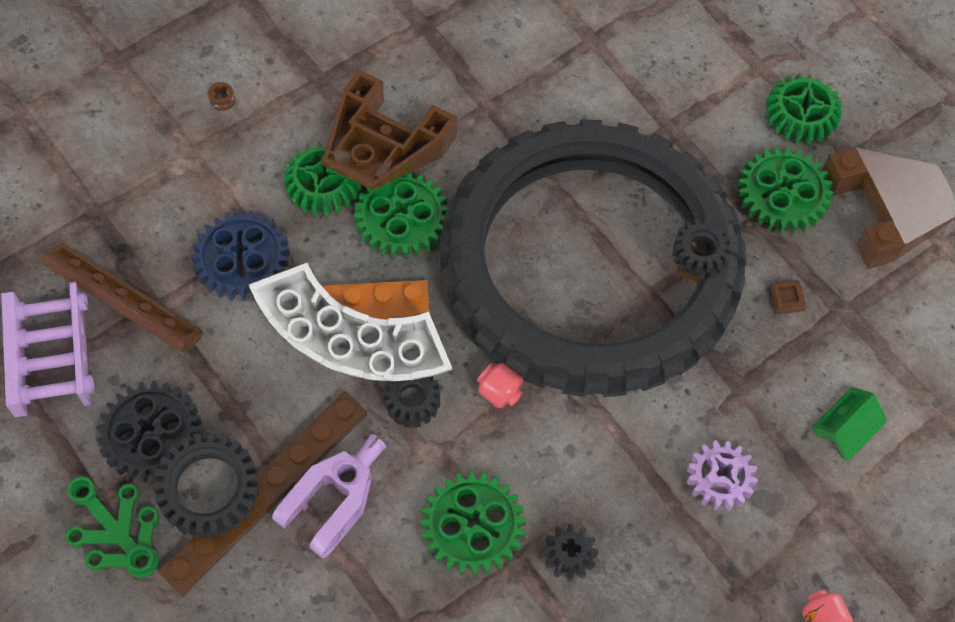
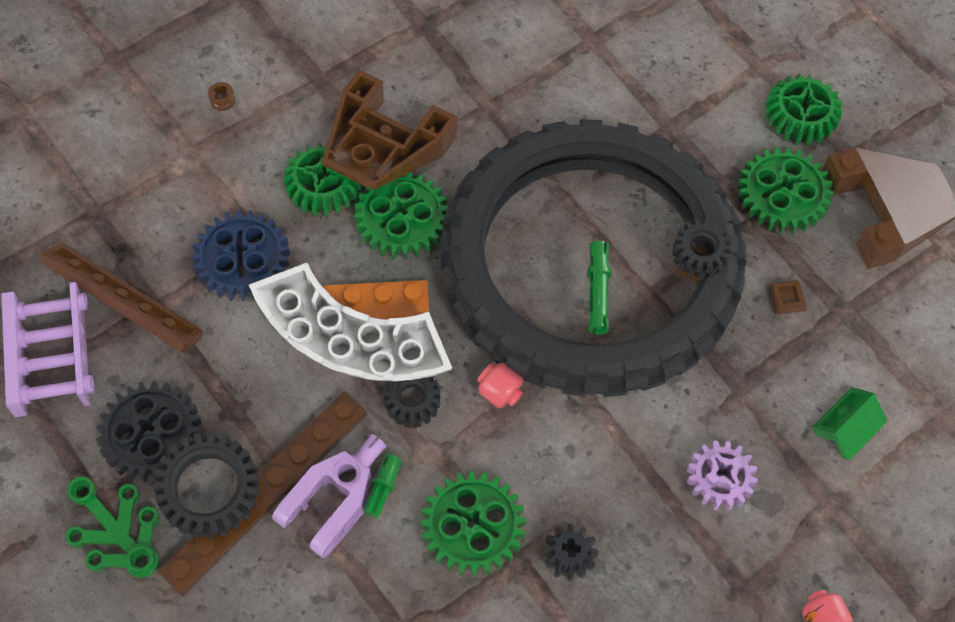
(382, 485): none -> green axle
(598, 275): none -> green pin

